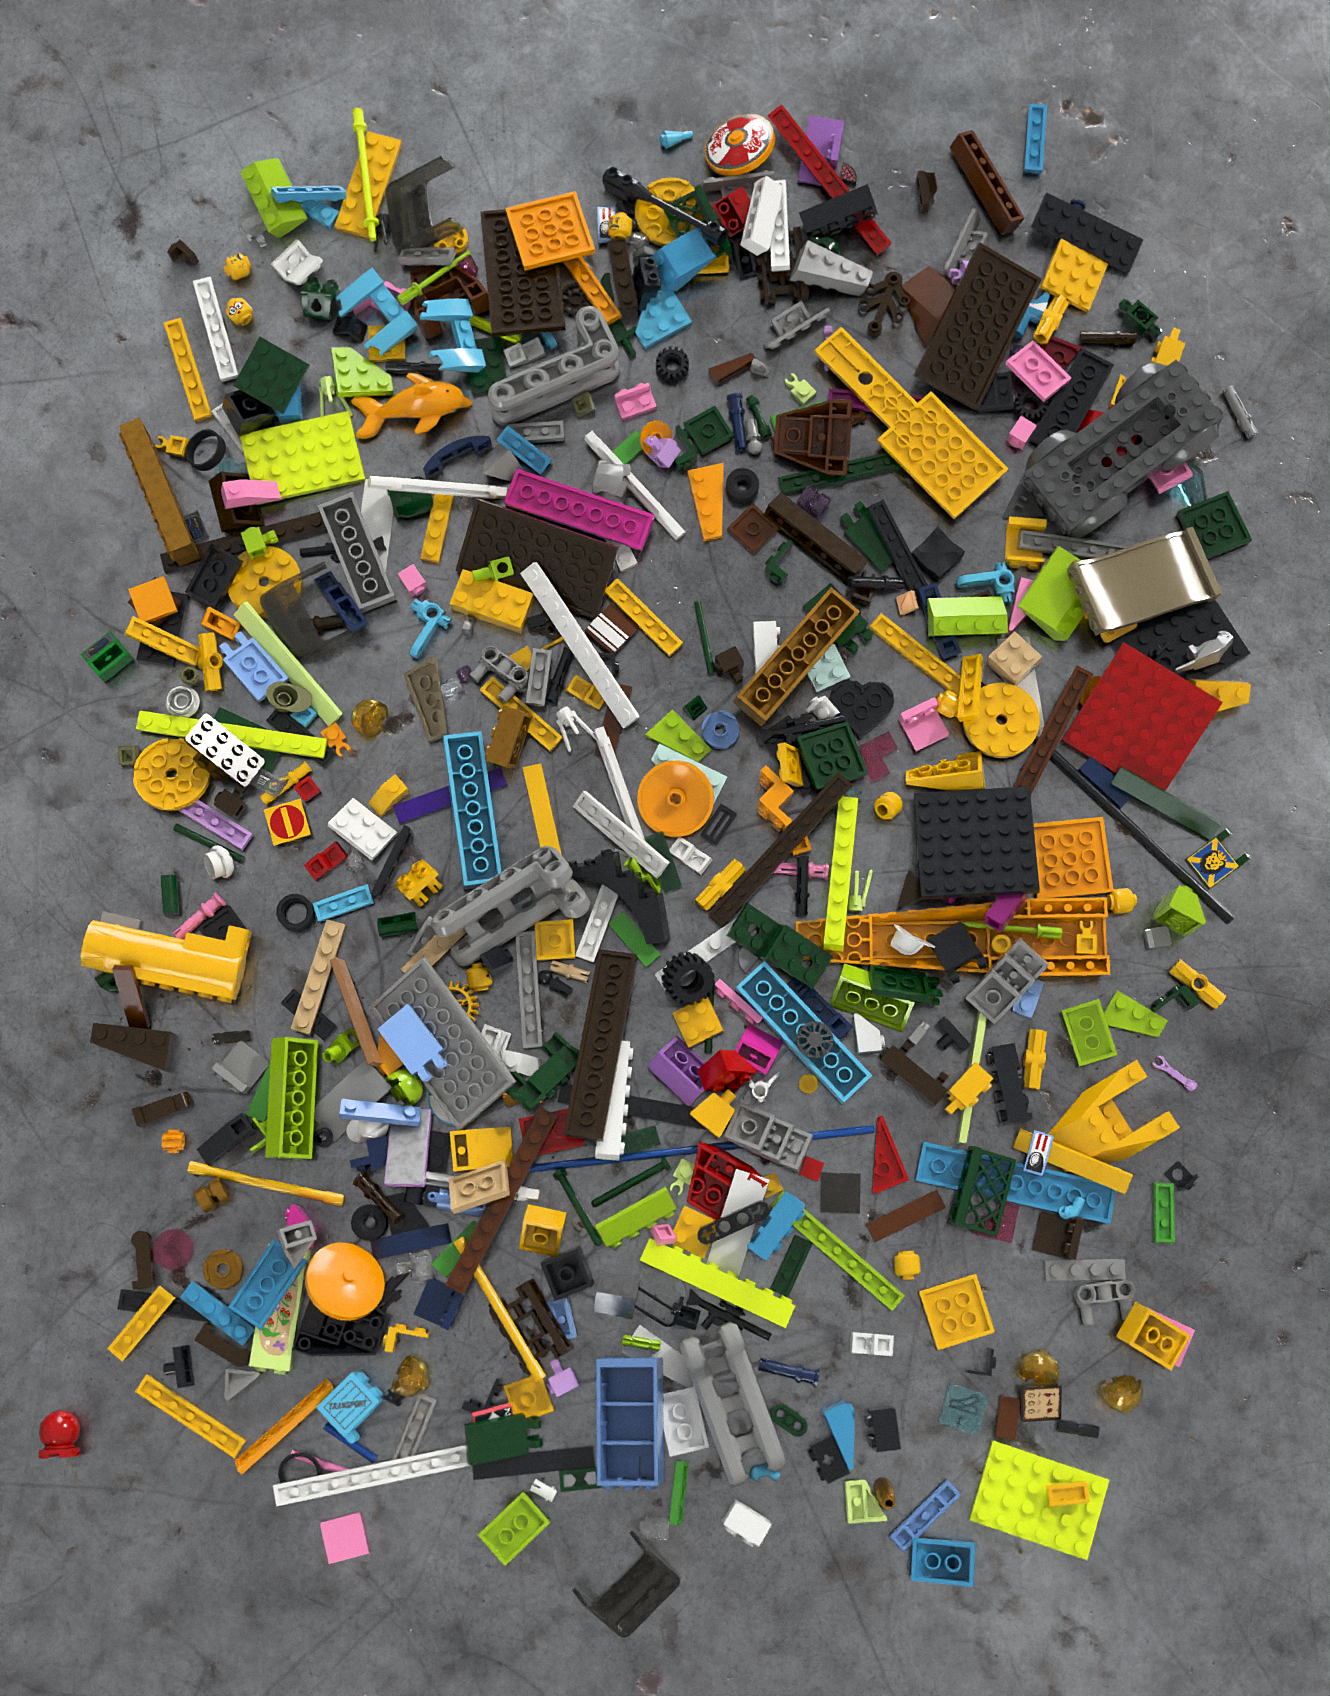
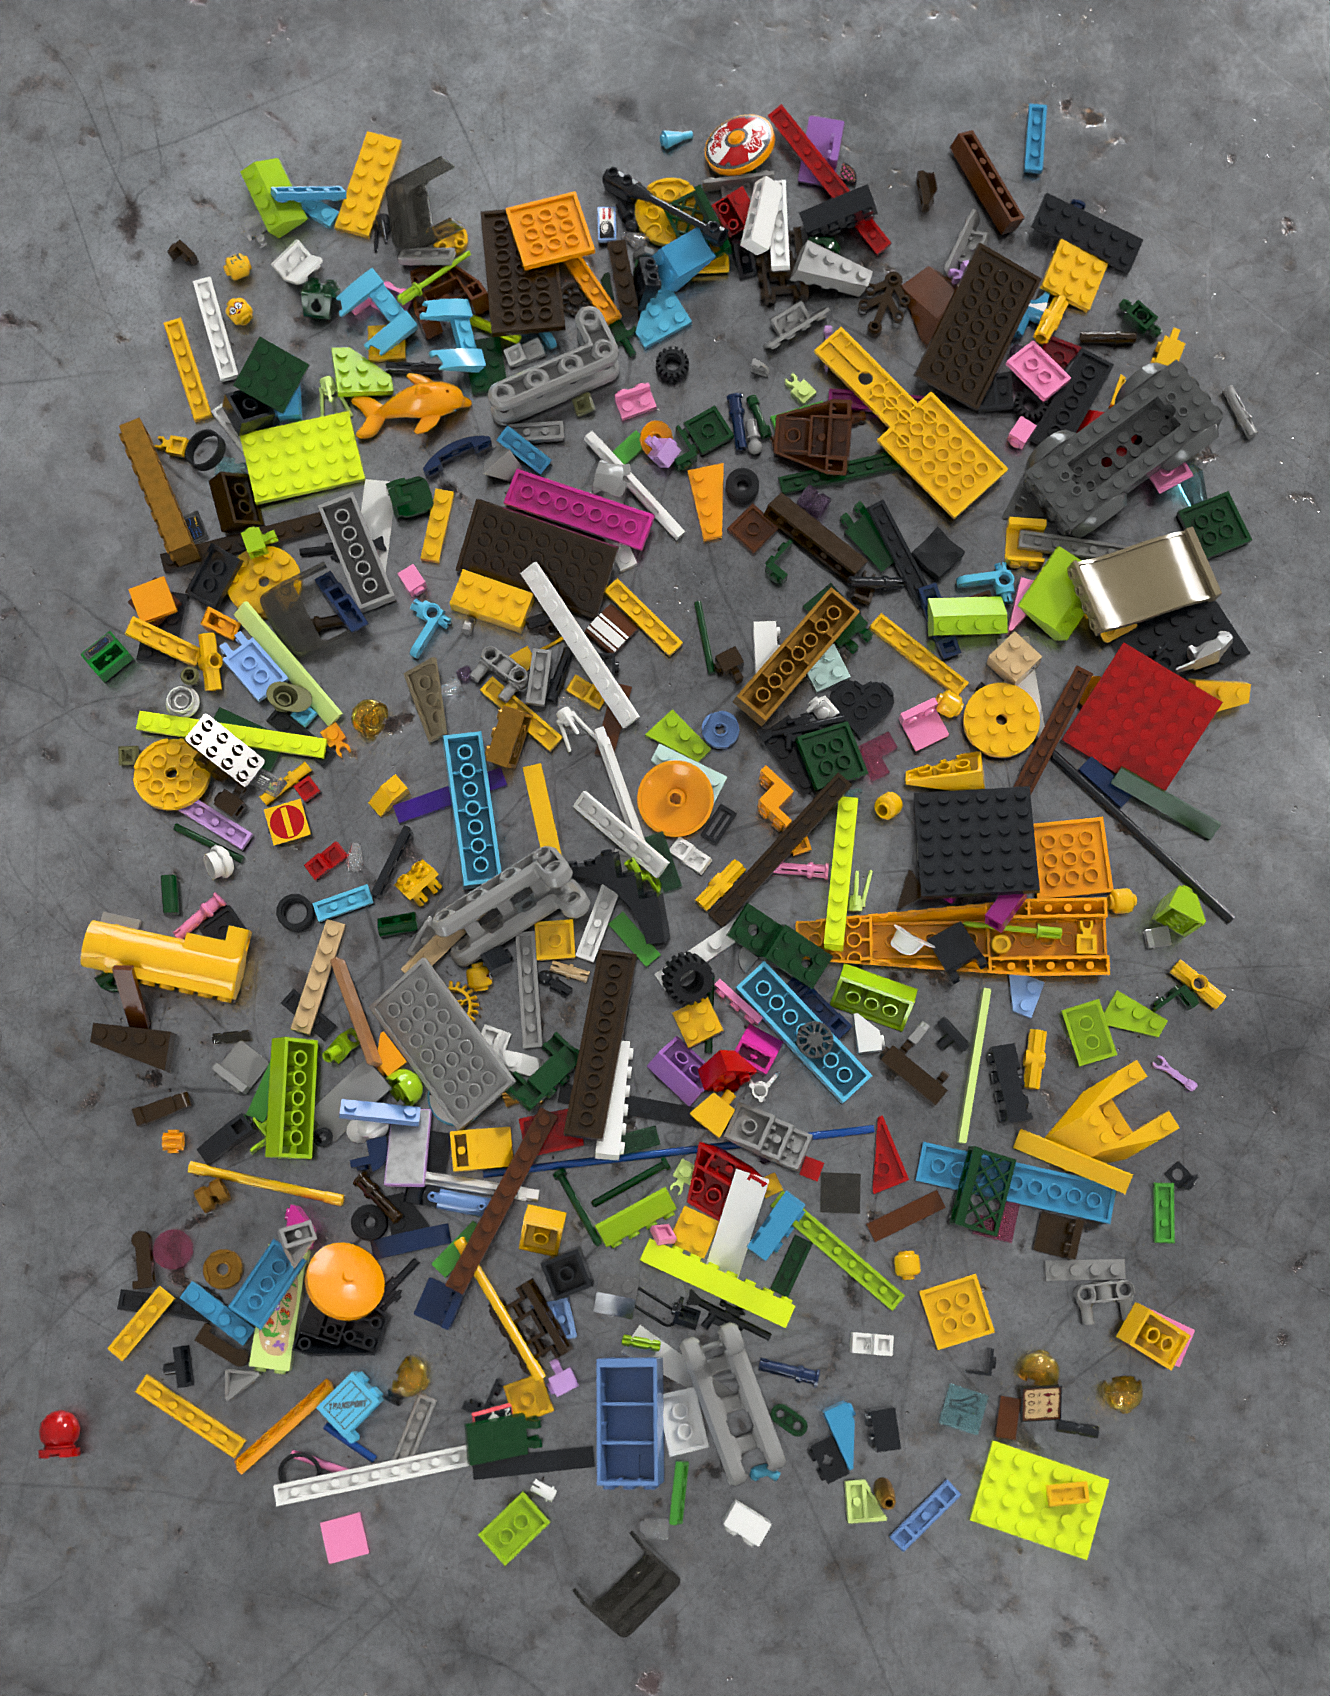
(249, 492): bright pink slope -> none
(346, 325): black bracket -> none
(359, 127): neon yellow bar -> none
(362, 829): white plate -> none
(390, 1340): yellow bracket -> none
(412, 1042): light blue tile -> none
(419, 1266): clear brick -> none
(437, 487): white piece -> none
(468, 265): clear pink slope -> none
(479, 1187): tan plate -> none
(492, 572): lime bracket -> none
(578, 1479): dark green piece -> none
(620, 226): yellow head -> none
(695, 707): dark green slope -> none
(726, 370): reddish brown piece -> none
(734, 1224): black beam -> none
(790, 765): yellow plate -> none
(802, 885): black pin -> none
(808, 1083): yellow tile -> none
(903, 984): dark green tile -> none
(907, 602): light nougat tile -> none
(944, 1561): dark azure slope -> none
(968, 1087): yellow hinge -> none
(970, 687): yellow plate -> none
(1007, 981): light grey slope -> none
(1038, 1153): slope -> none
(1073, 1210): medium azure arm -> none
(1214, 861): flag -> none

